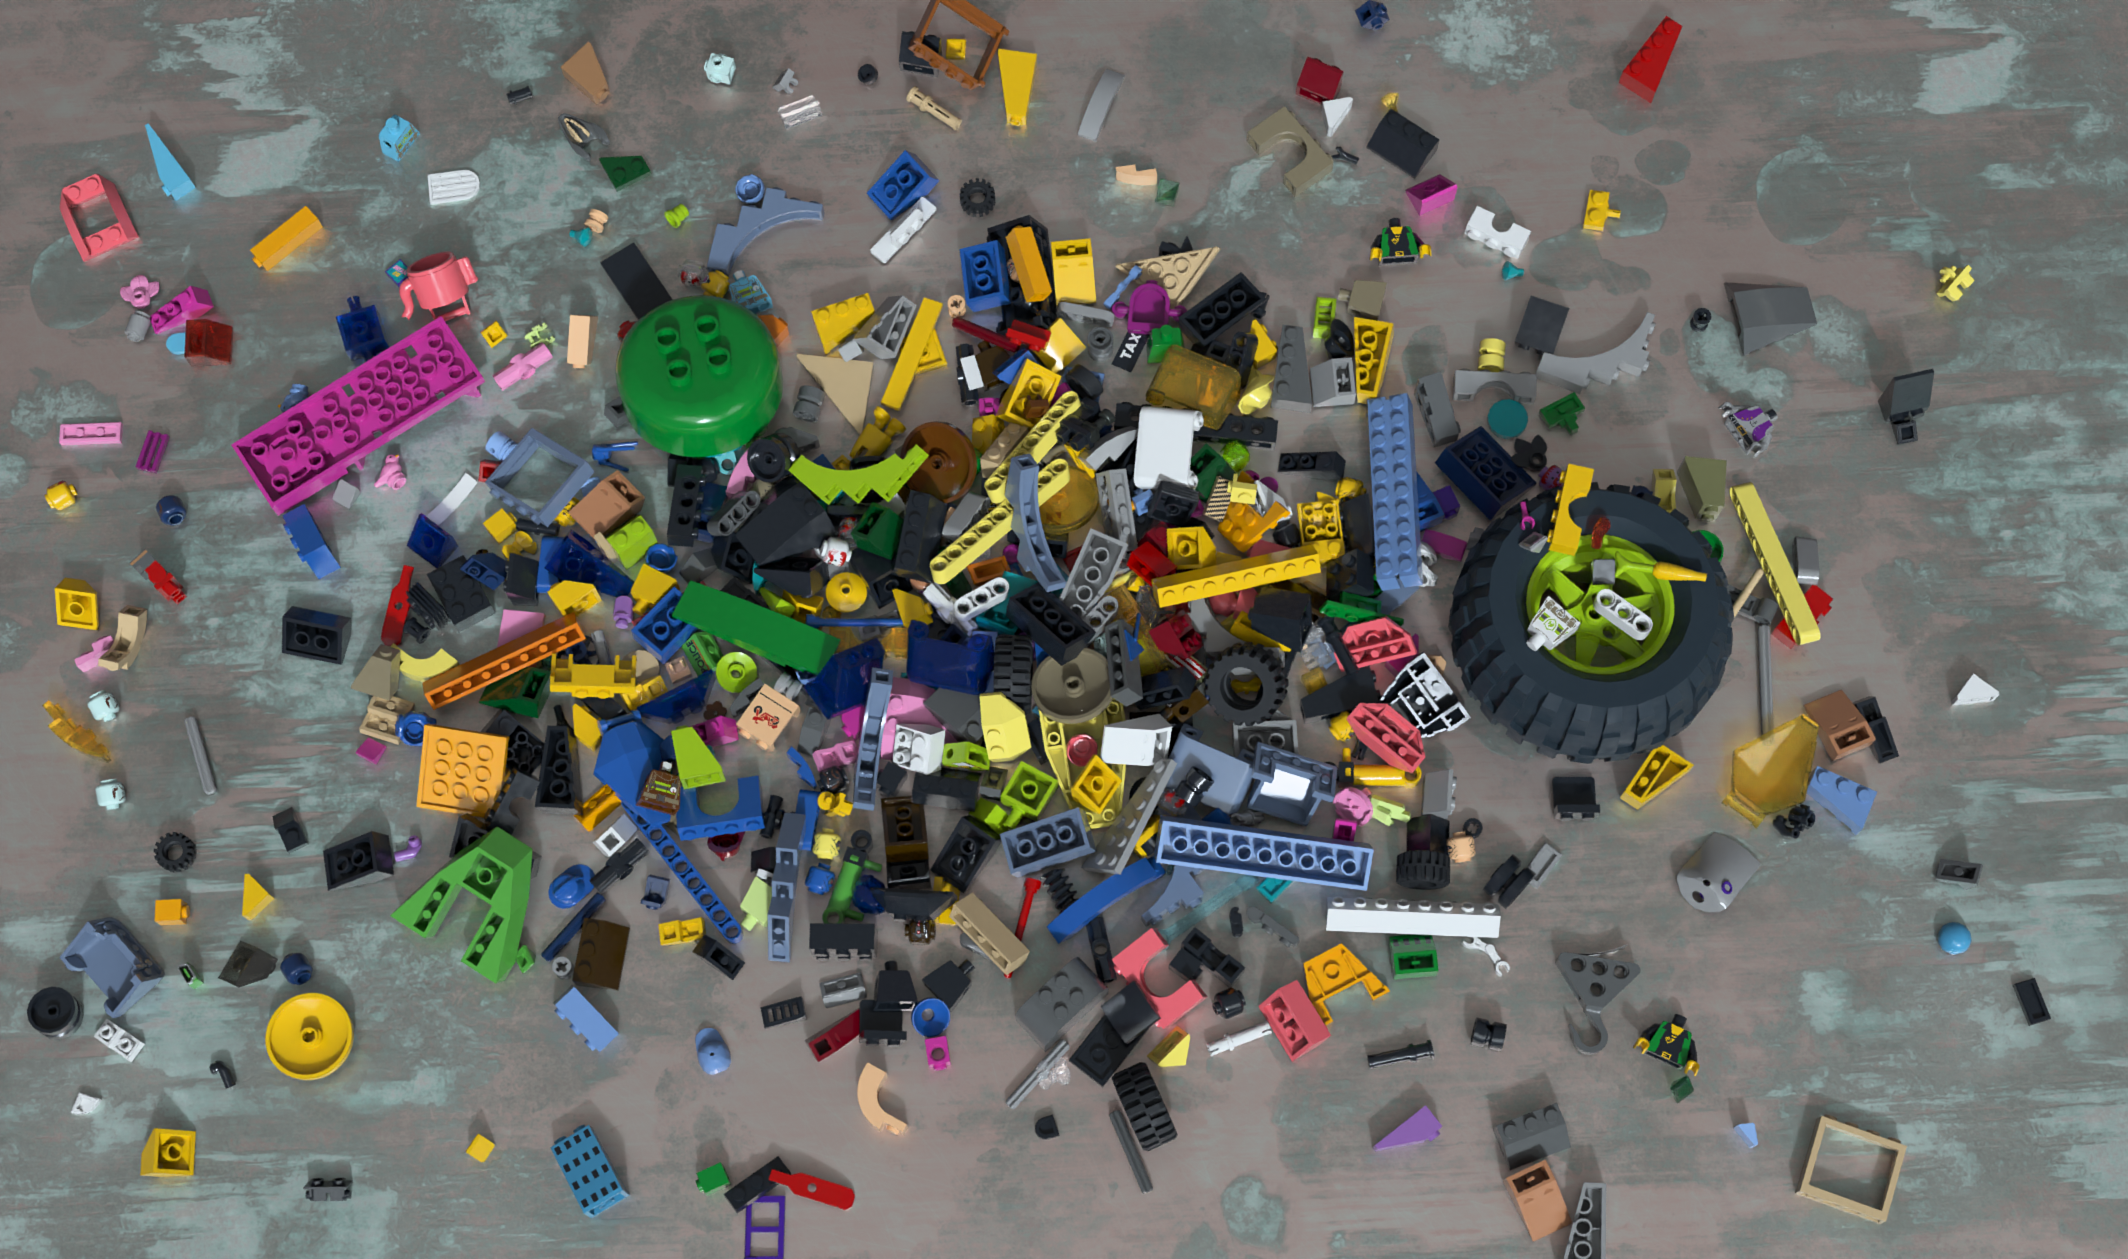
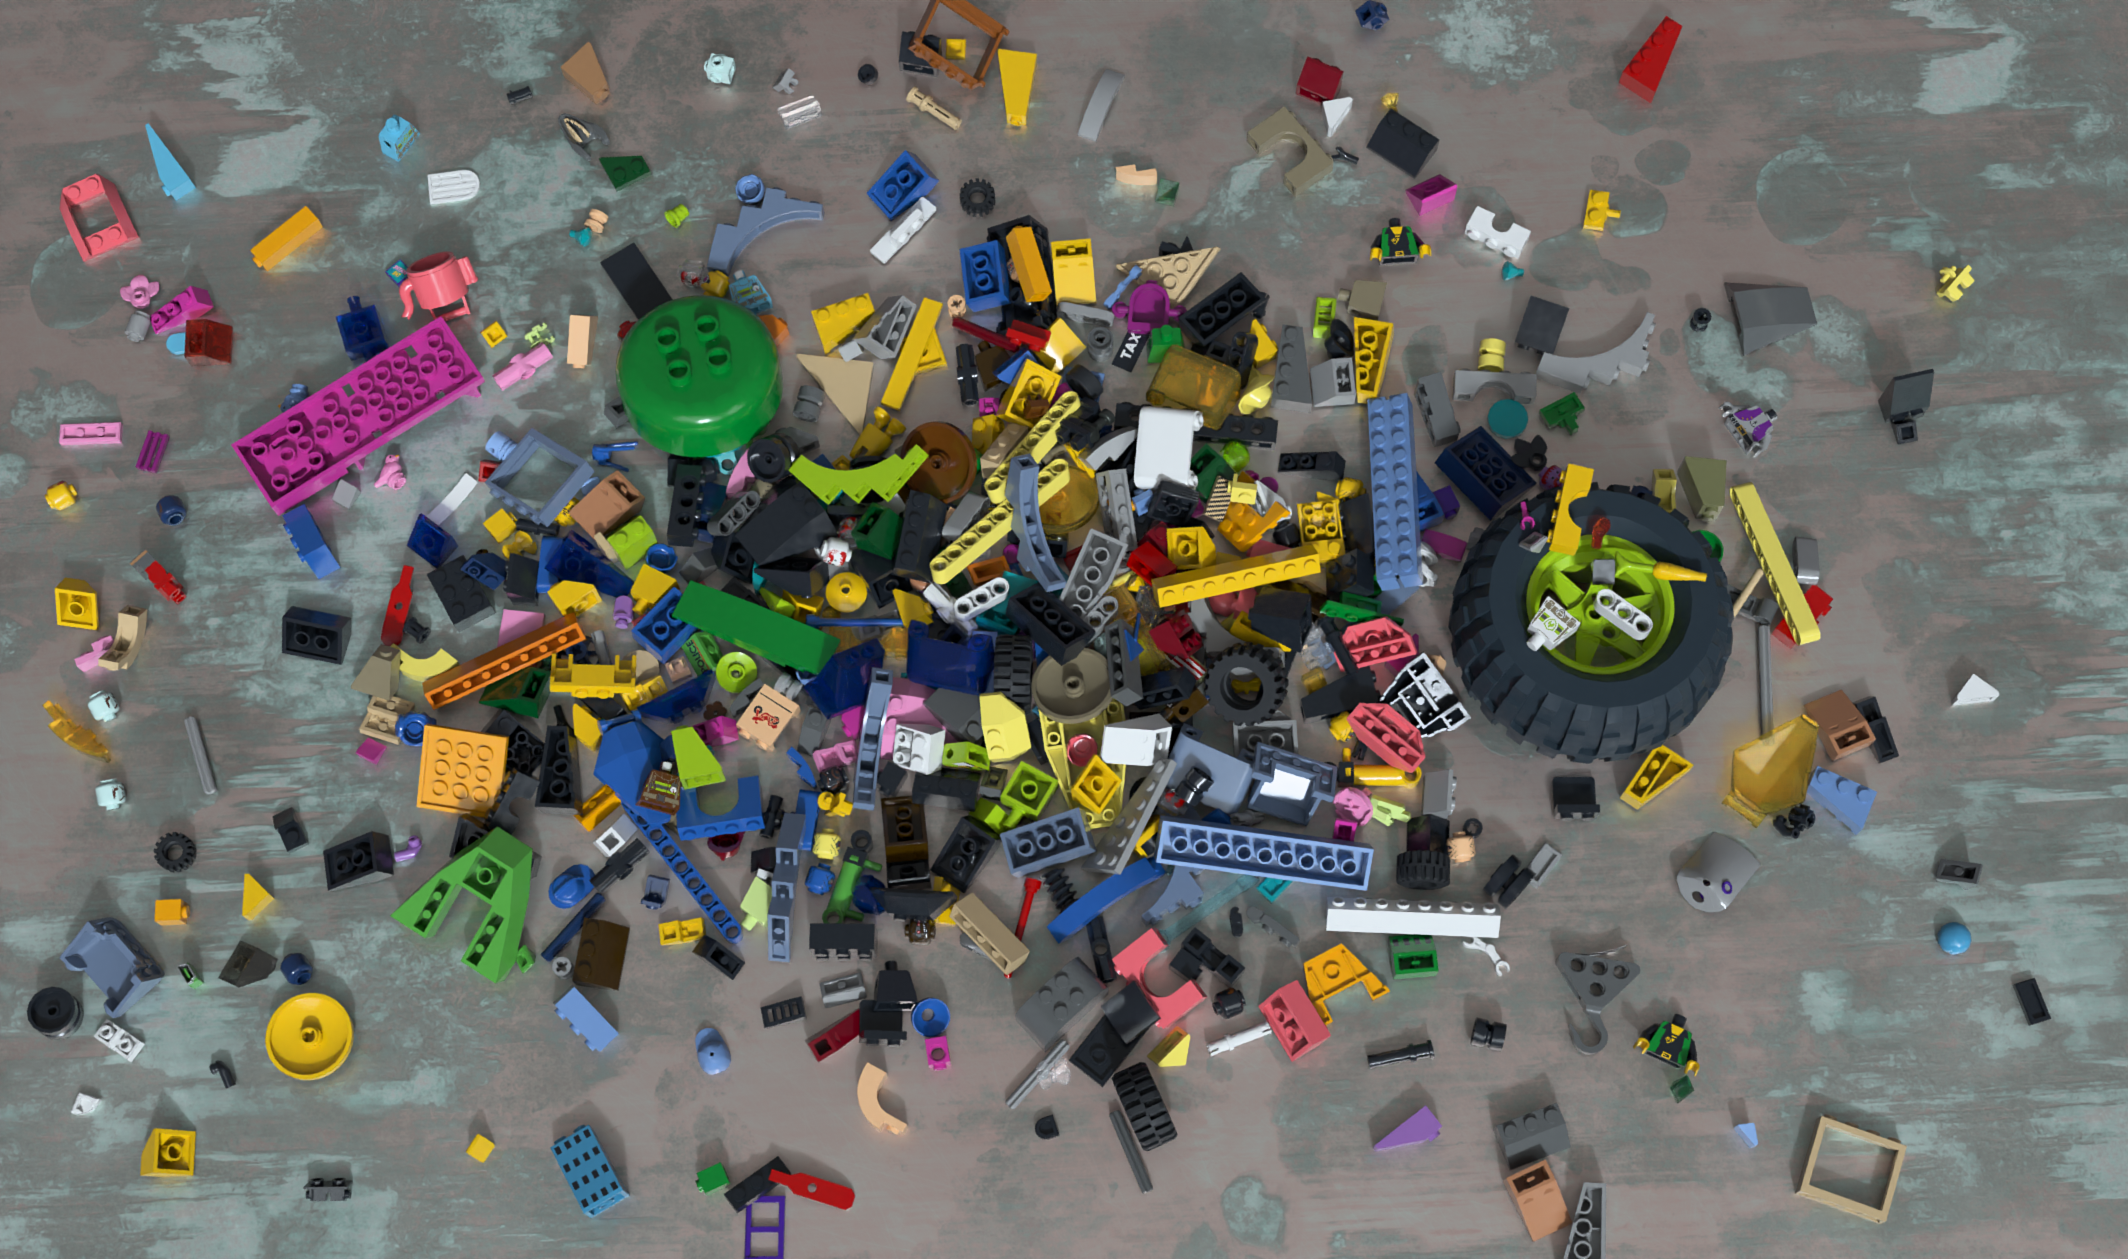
(427, 606): black brick -> none
(950, 982): black torso -> none
(971, 372): white sticker -> none

